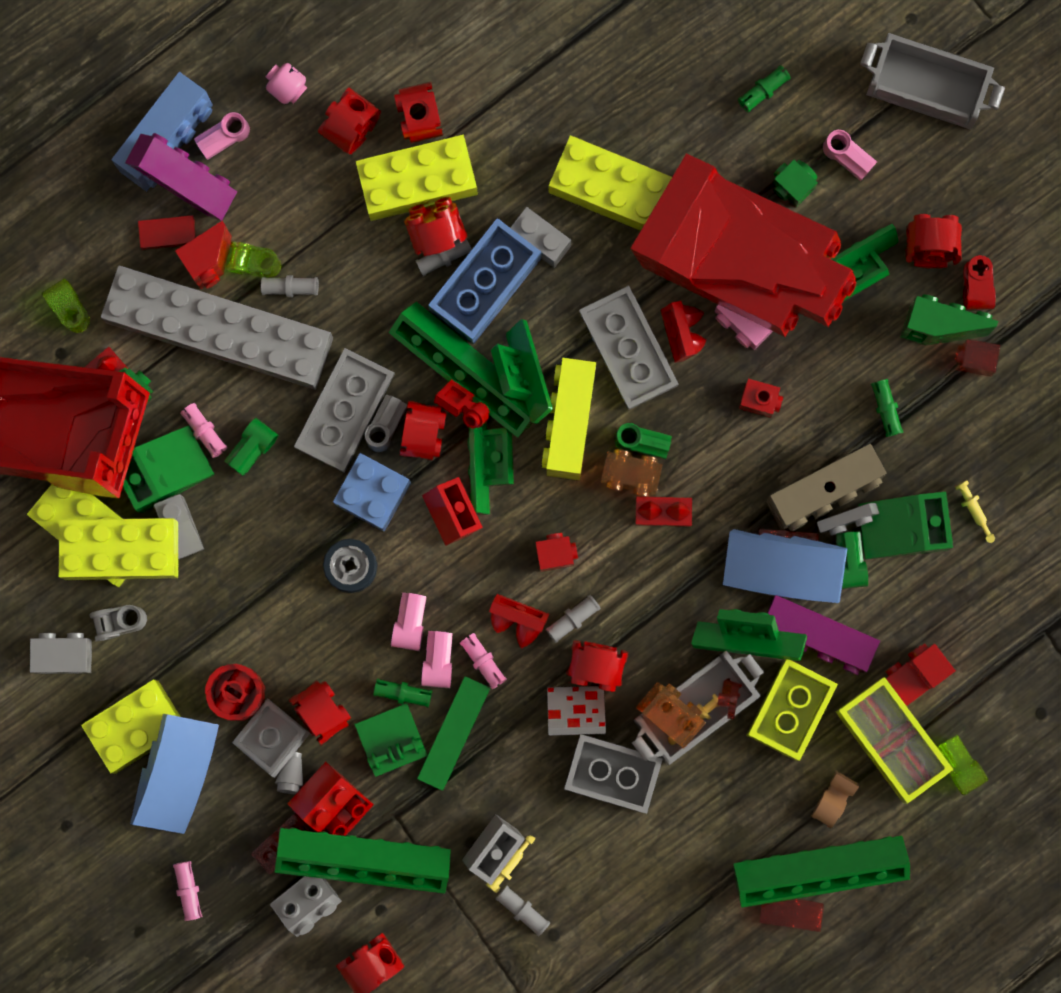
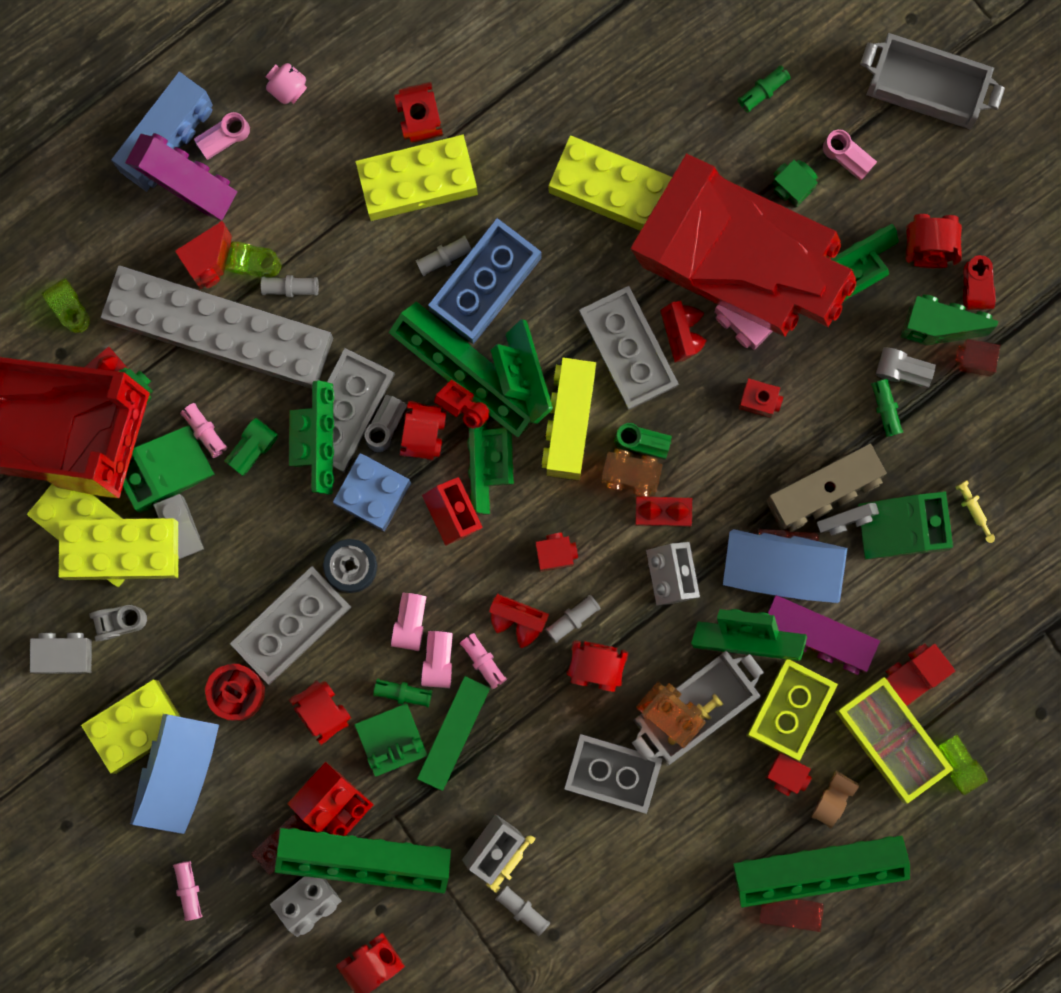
(166, 232): red tile -> none
(271, 738): light grey tile -> none
(290, 625): none -> light grey plate
(290, 777): light grey cone -> none
(313, 437): none -> green bracket
(349, 121): red brick -> none
(435, 227): red brick -> none
(543, 236): light grey brick -> none
(576, 710): light grey tile -> none
(671, 573): none -> light grey brick
(729, 696): clear red piece -> none
(788, 775): none -> red brick
(855, 568): green piece -> none
(899, 367): none -> light grey piece

